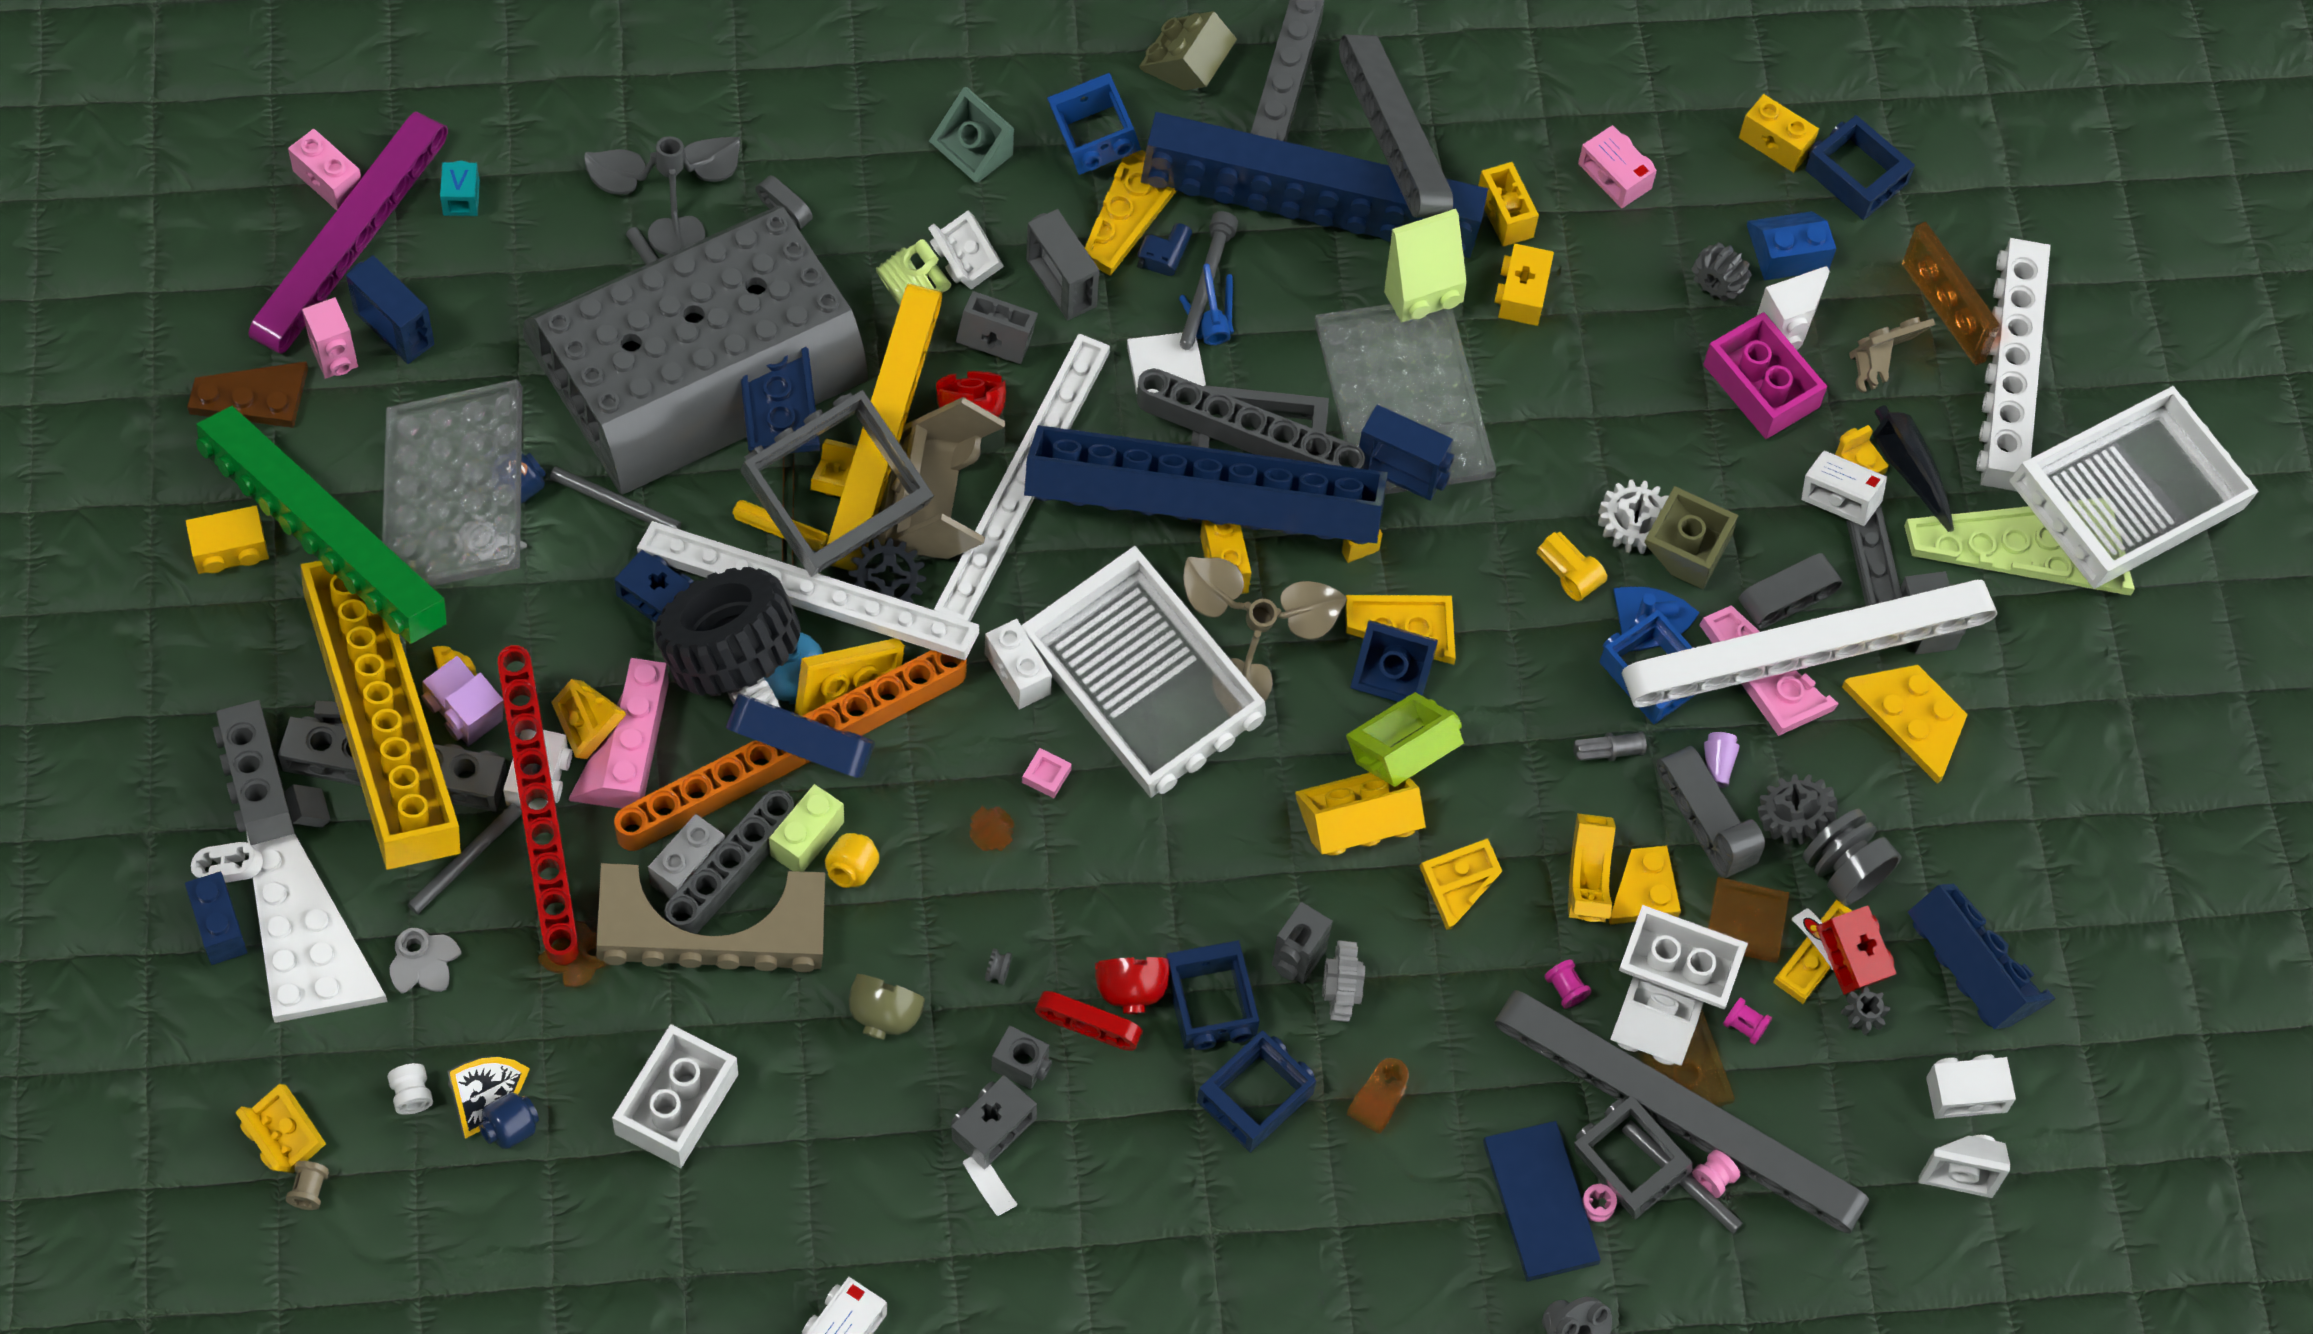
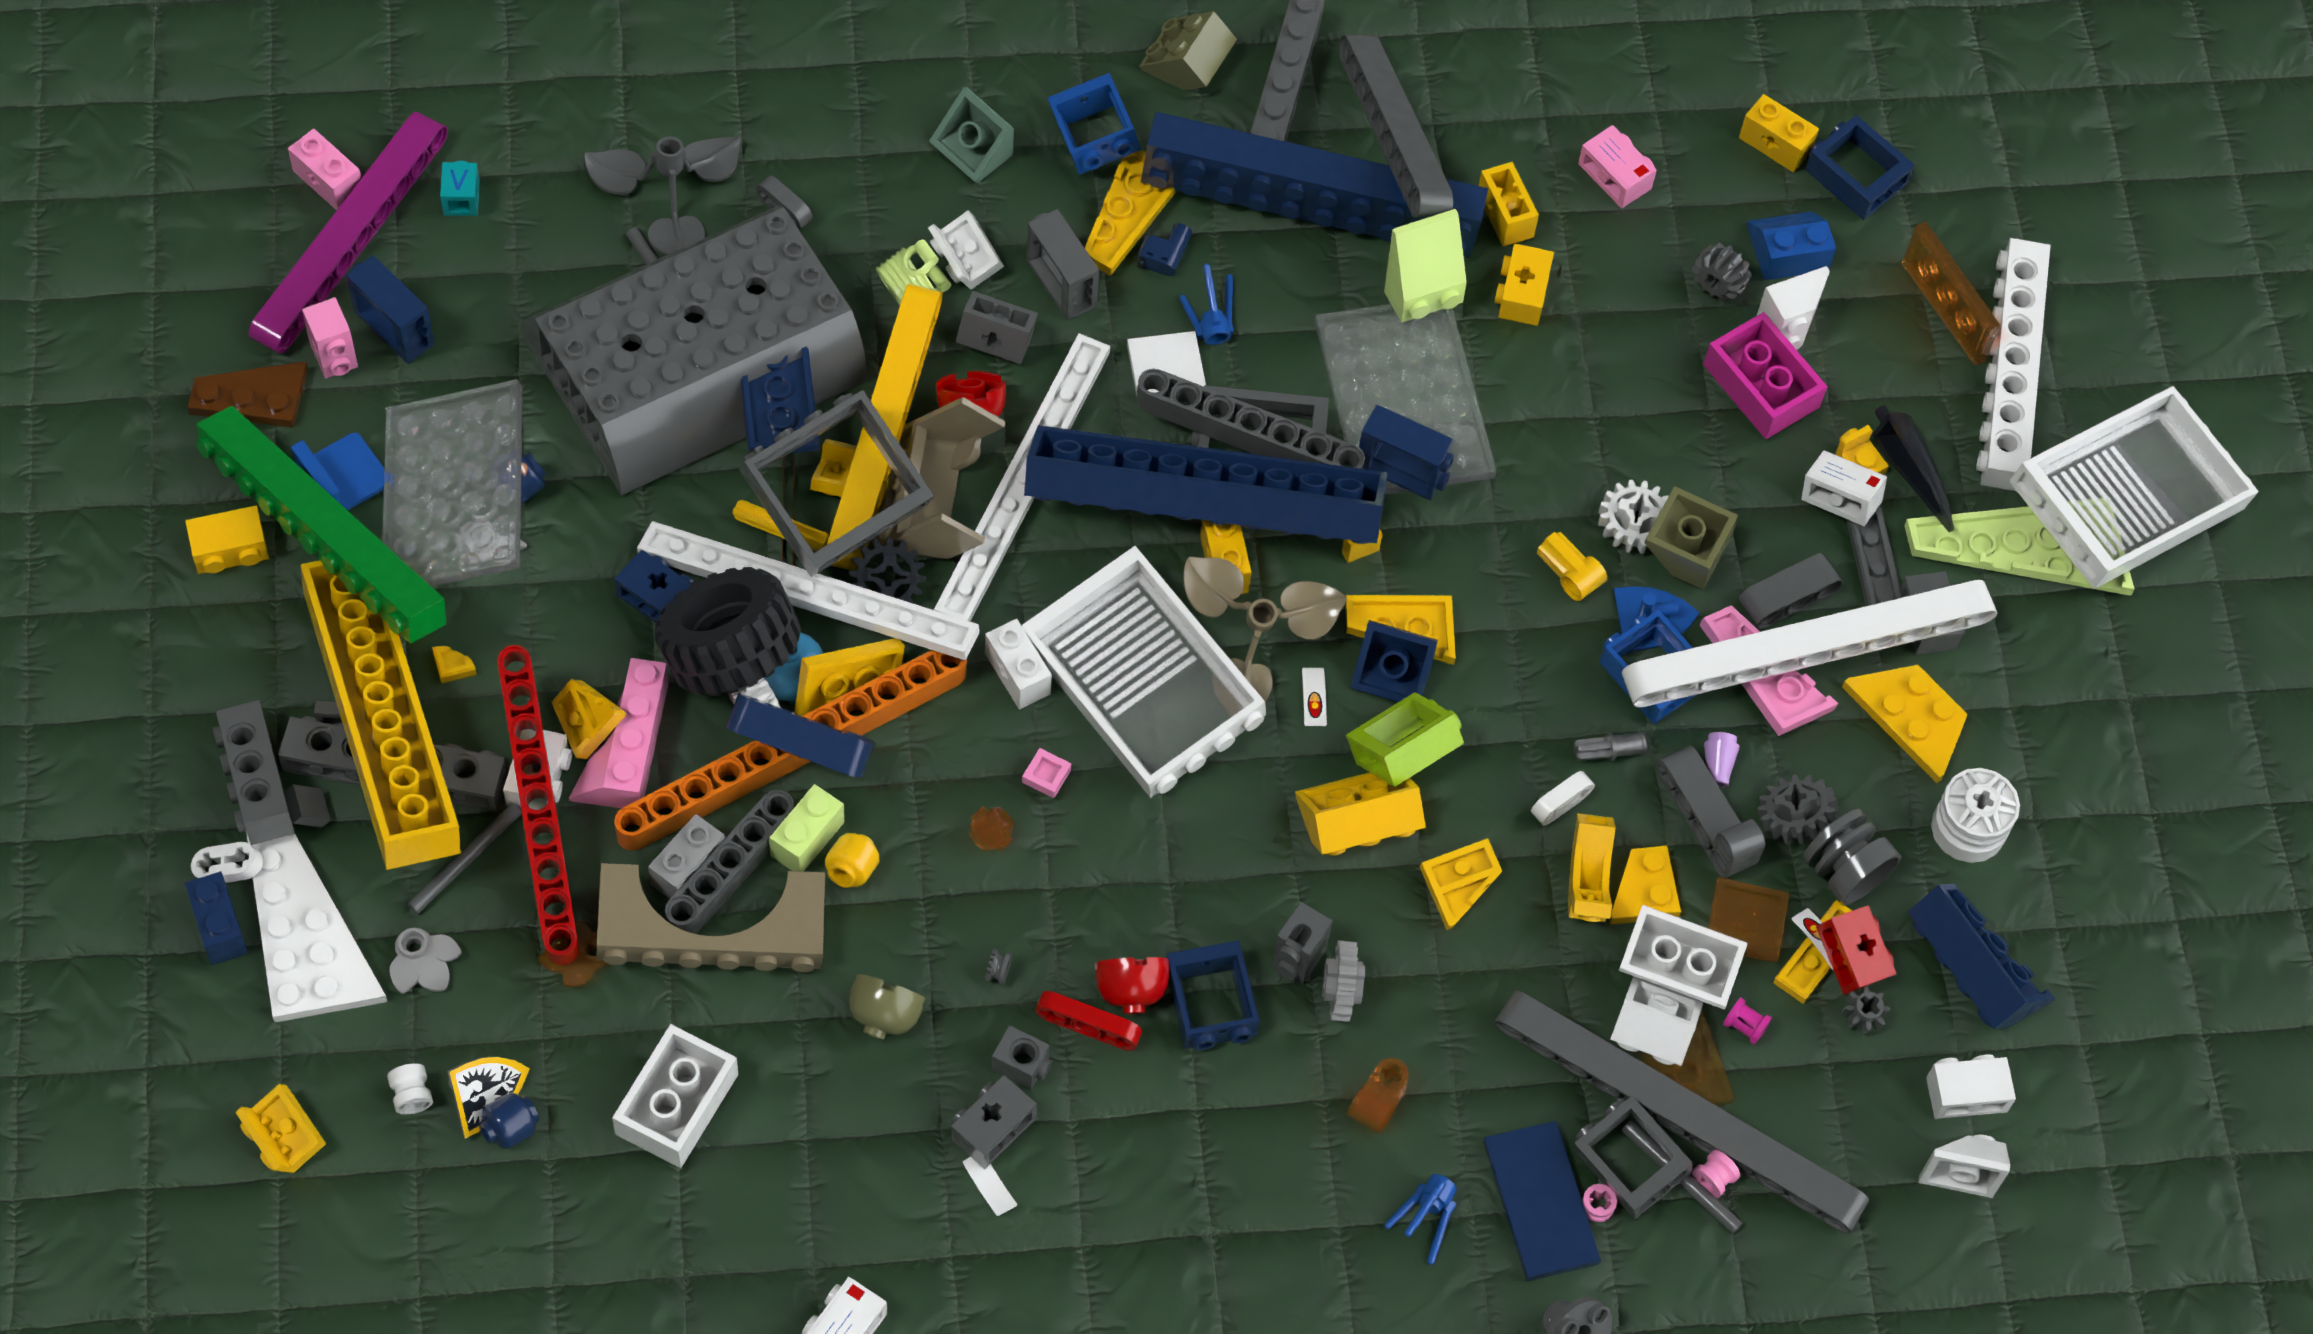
(307, 1185): dark tan bush -> none
(343, 469): none -> blue bracket
(463, 700): lavender brick -> none
(611, 498): dark grey bar -> none
(1222, 229): dark grey piece -> none
(1235, 1119): dark blue window -> none
(1314, 697): none -> white sticker
(1433, 1197): none -> blue plant
(1562, 798): none -> white beam
(1568, 983): dark pink bush -> none
(1875, 351): dark tan plate -> none
(1973, 832): none -> white wheel

